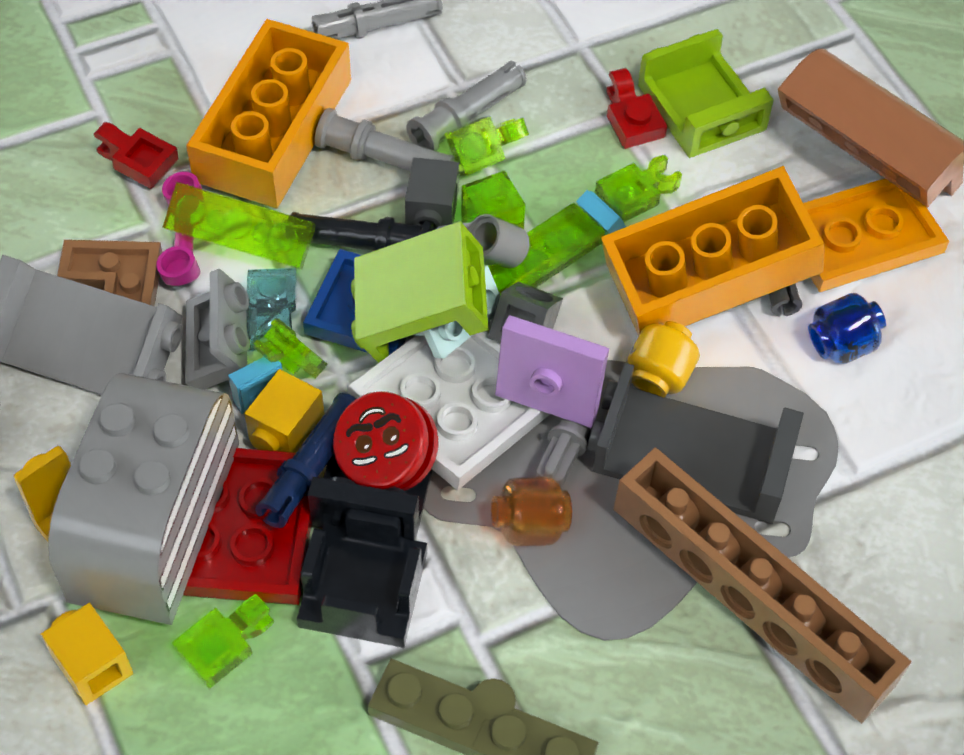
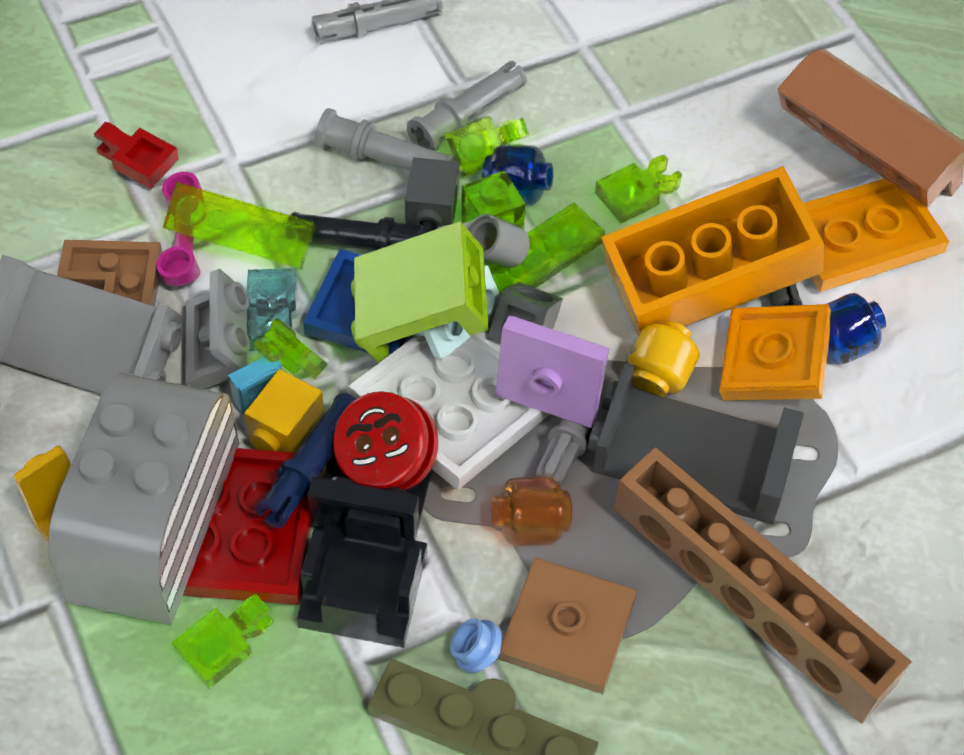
(87, 652): yellow brick -> none
(269, 113): light orange brick -> none
(476, 644): none -> light blue plate
(525, 168): none -> clear blue head
(568, 625): none -> medium nougat plate
(600, 212): medium azure tile -> none
(632, 117): red plate -> none
(702, 94): lime panel -> none
(776, 353): none -> light orange plate

